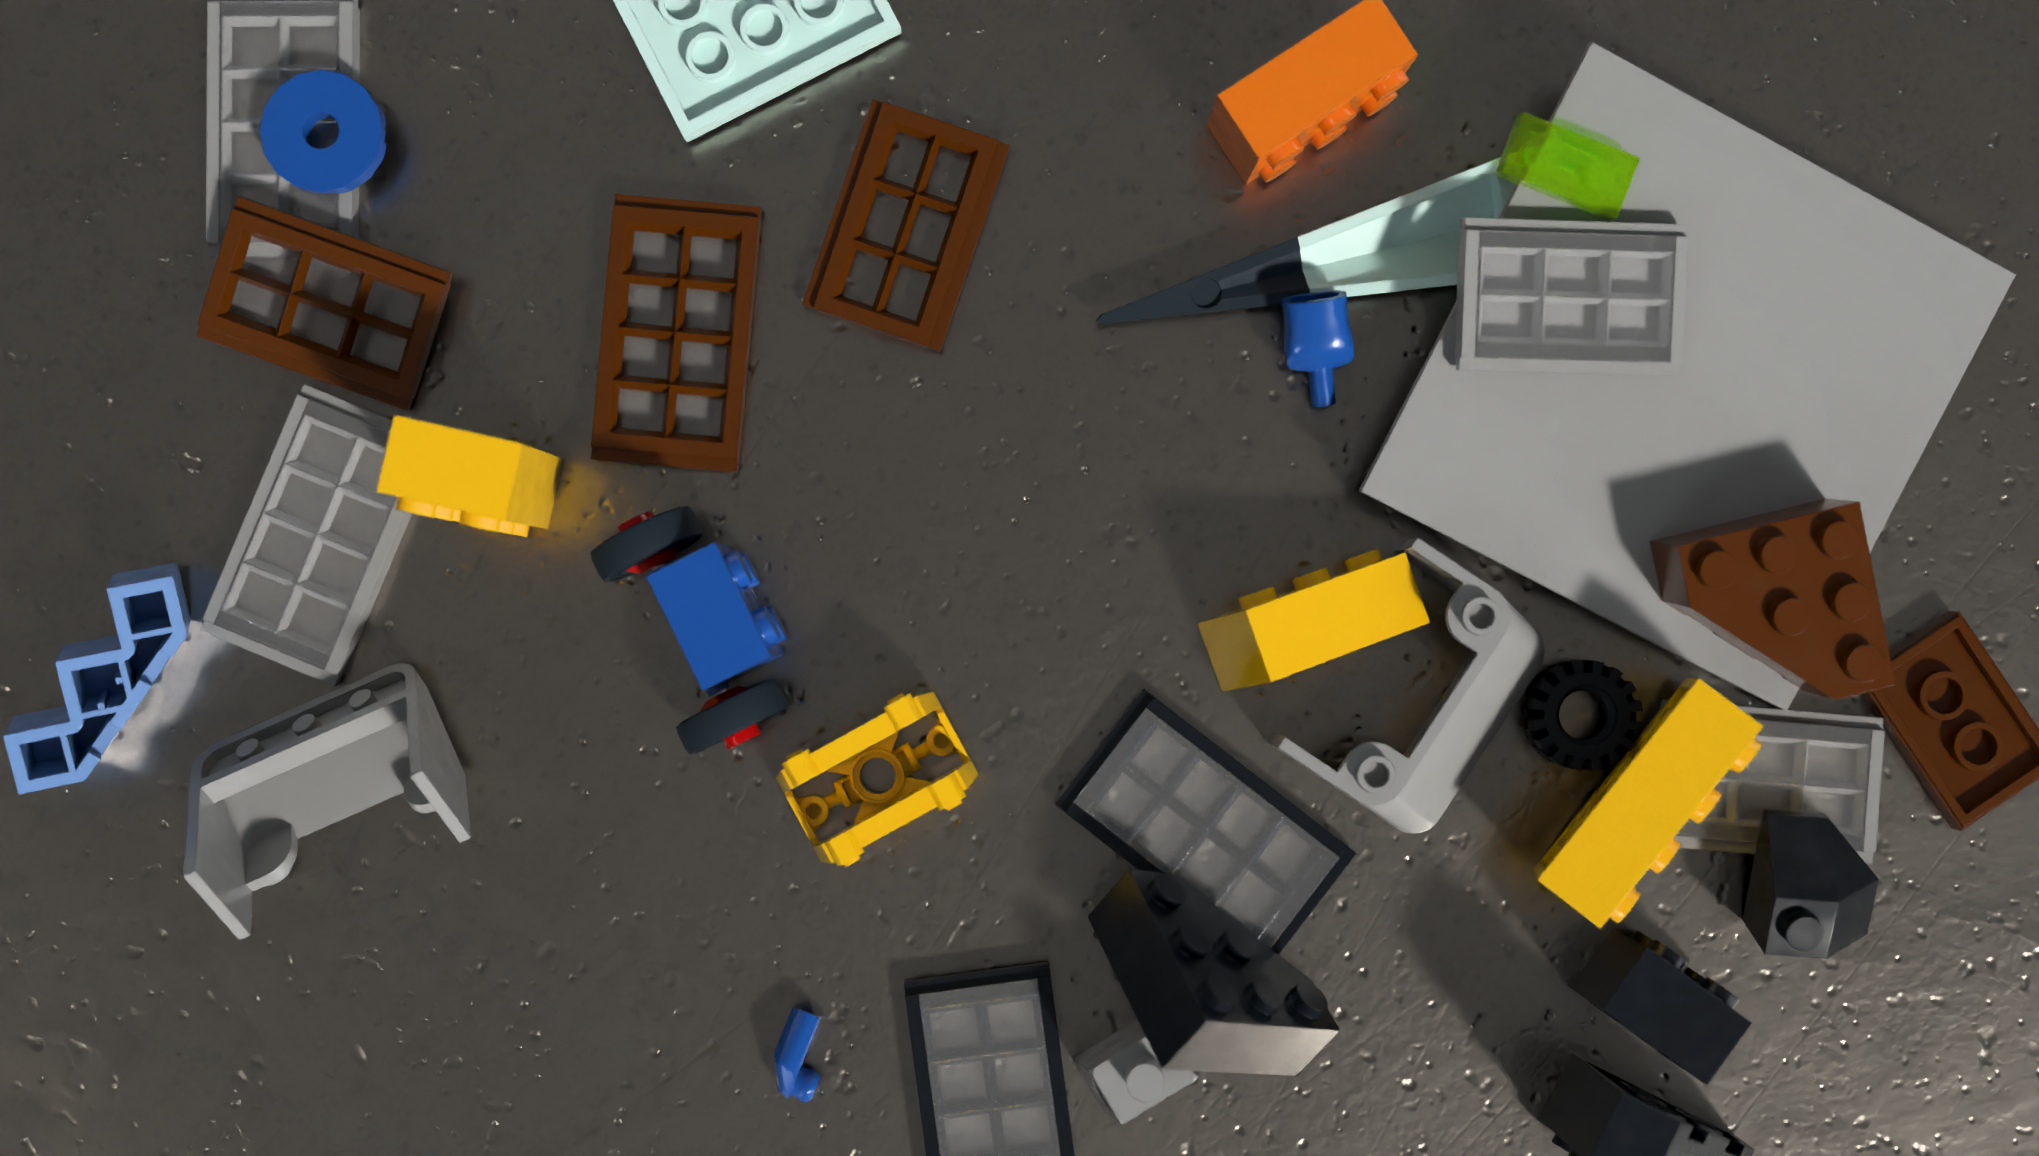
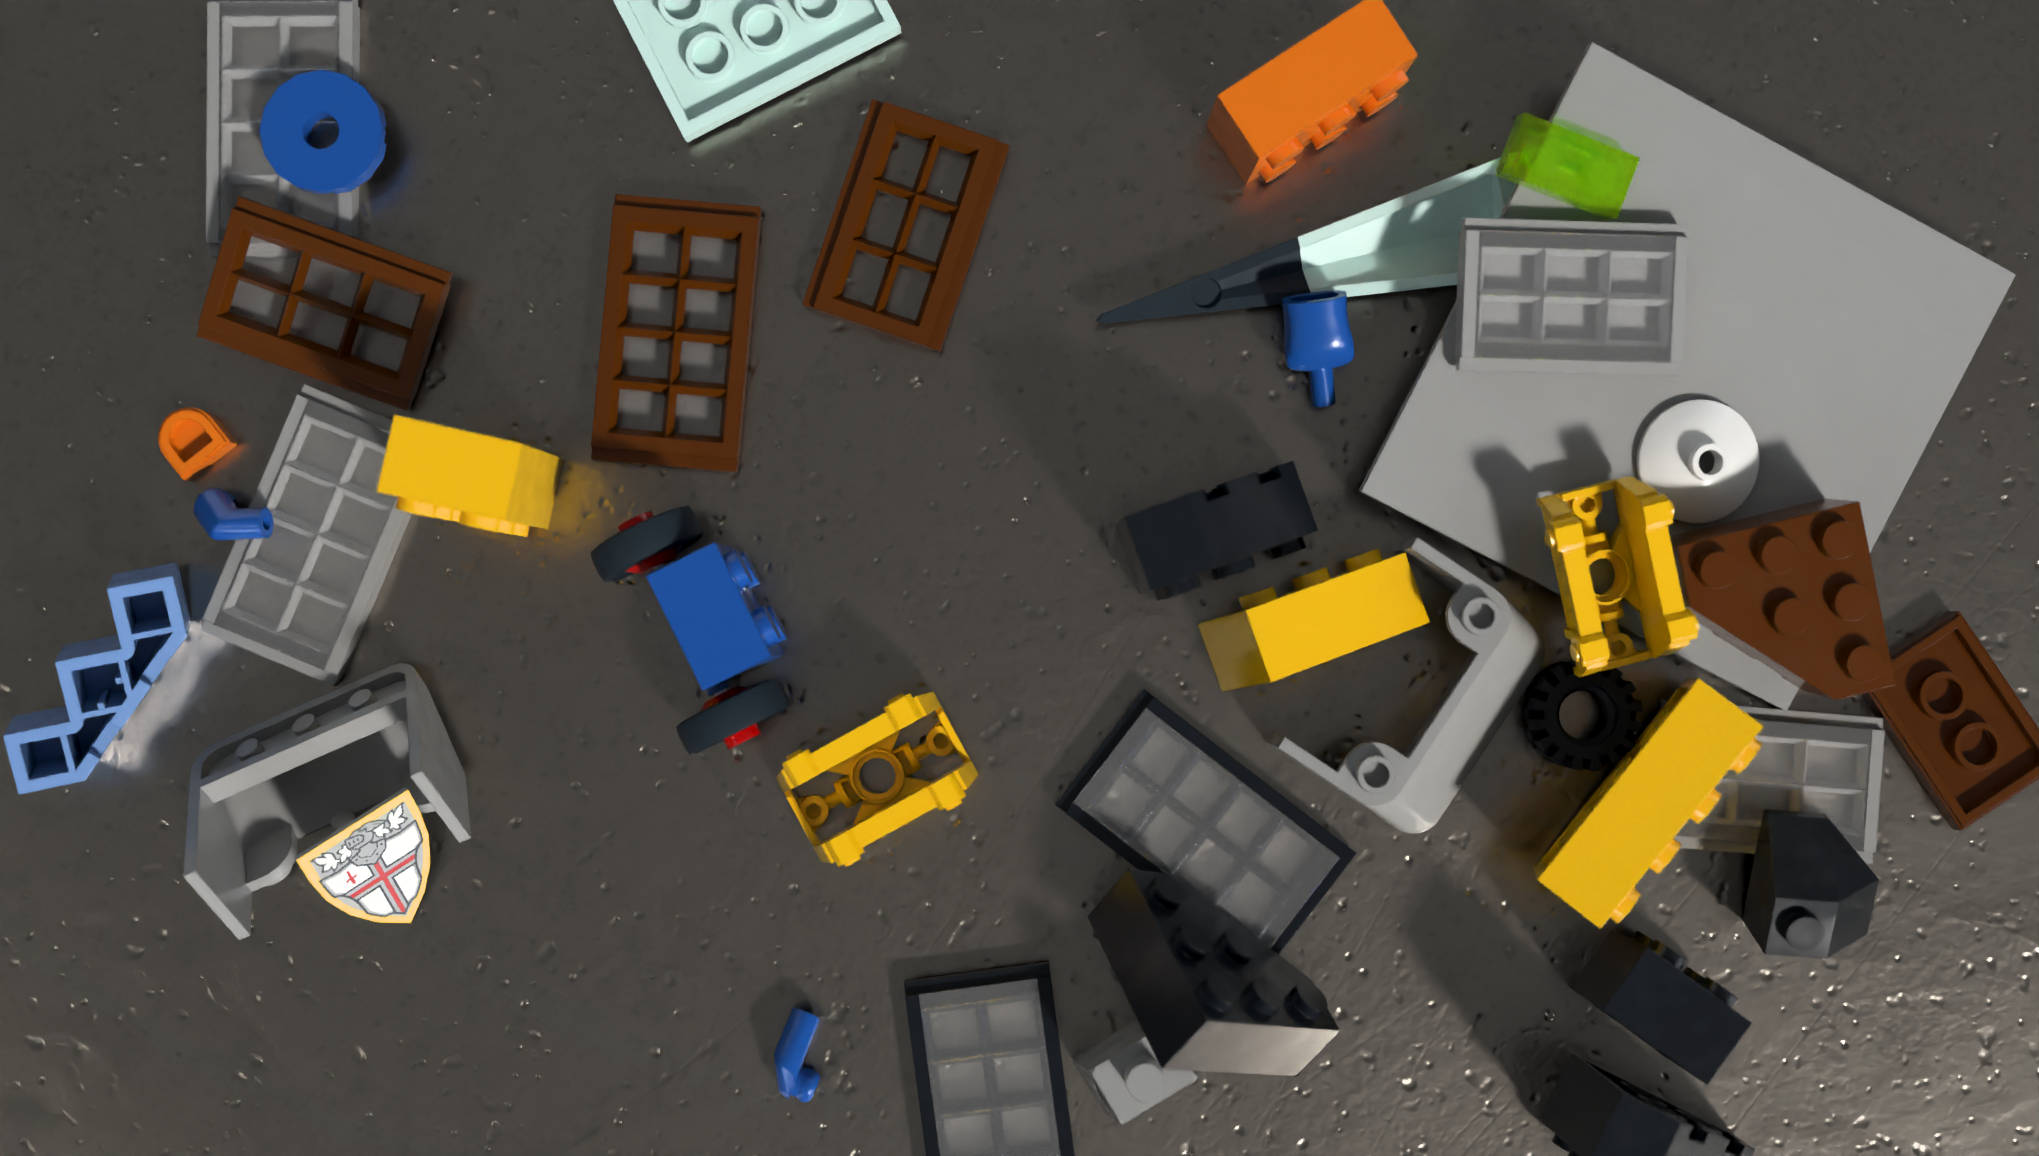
(193, 441): none -> orange tile
(224, 521): none -> blue arm
(373, 862): none -> shield
(1216, 531): none -> black brick
(1642, 567): none -> yellow piece
(1671, 454): none -> white dish

